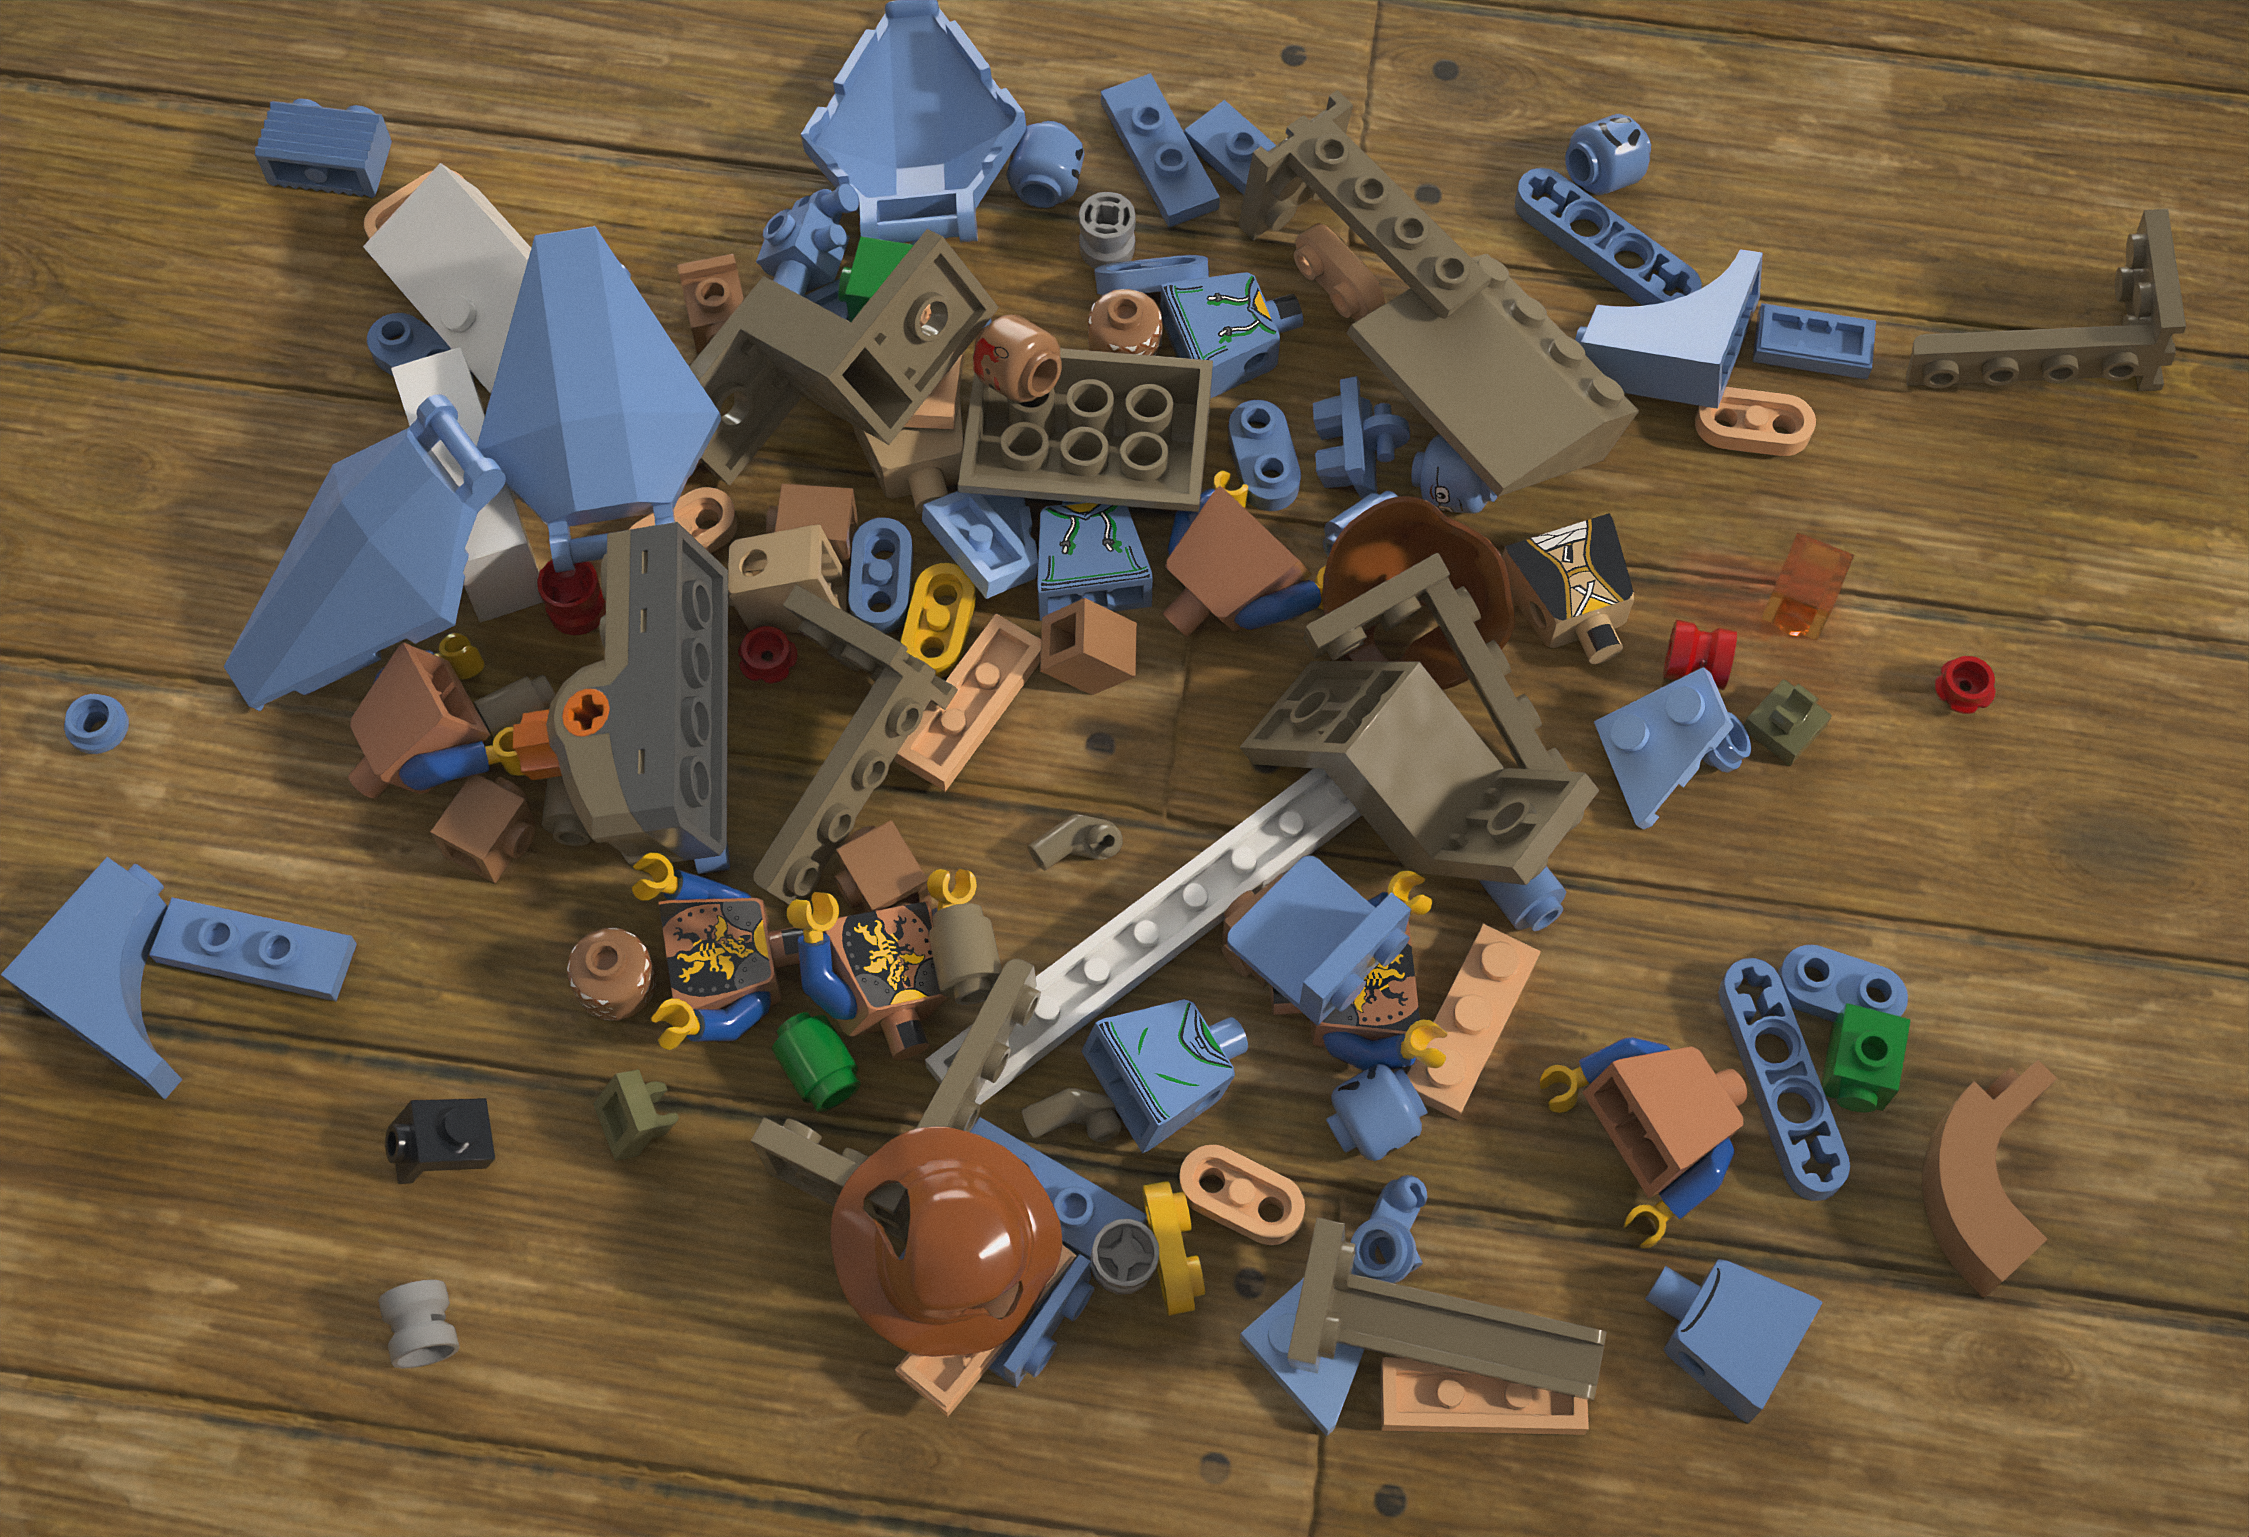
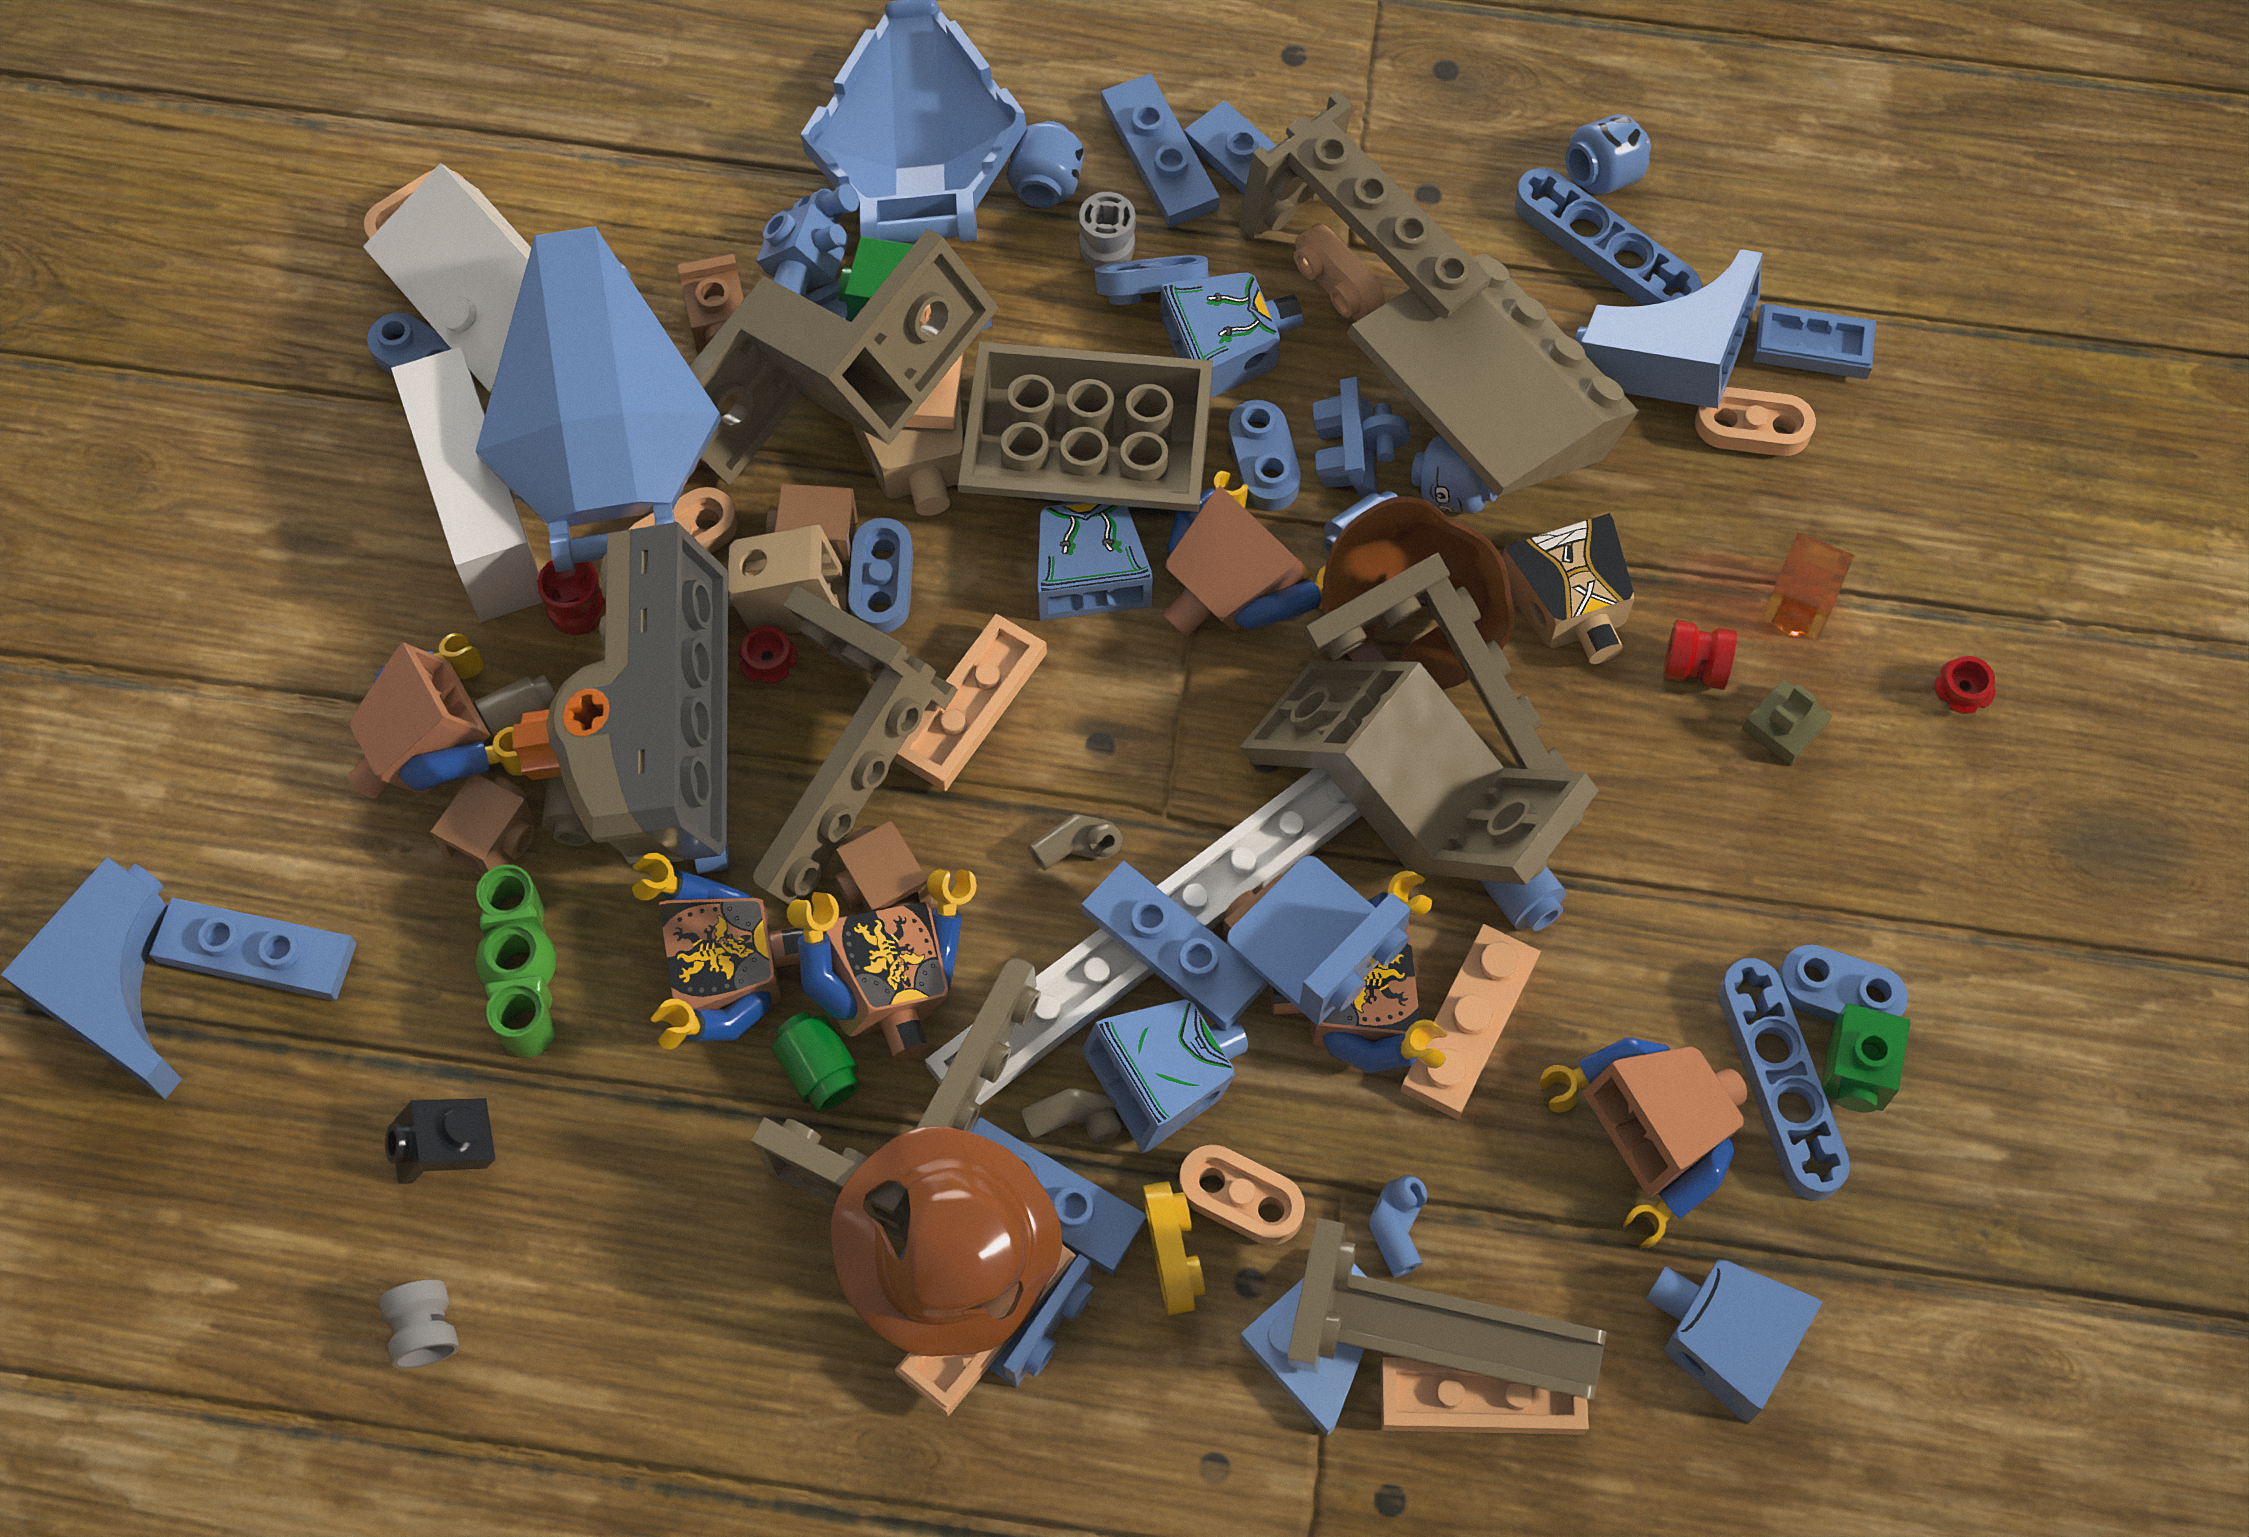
(85, 713): medium blue plate -> none
(323, 147): medium blue brick -> none
(369, 561): medium blue windscreen -> none
(525, 986): none -> bright green piece
(611, 974): medium nougat head -> none
(629, 1114): olive tile -> none
(936, 624): yellow plate -> none
(964, 953): dark tan brick -> none
(985, 538): light blue wing -> none
(1017, 358): medium nougat head -> none
(1088, 646): medium nougat brick -> none
(1125, 324): medium nougat head -> none
(1128, 1246): light grey wheel -> none
(1174, 945): none -> medium blue plate
(1366, 1241): medium blue plate -> none
(1376, 1112): medium blue head -> none
(1663, 740): light blue wing -> none
(1732, 749): medium blue plate -> none
(1961, 1185): medium nougat arch -> none
(2058, 355): dark tan bracket -> none

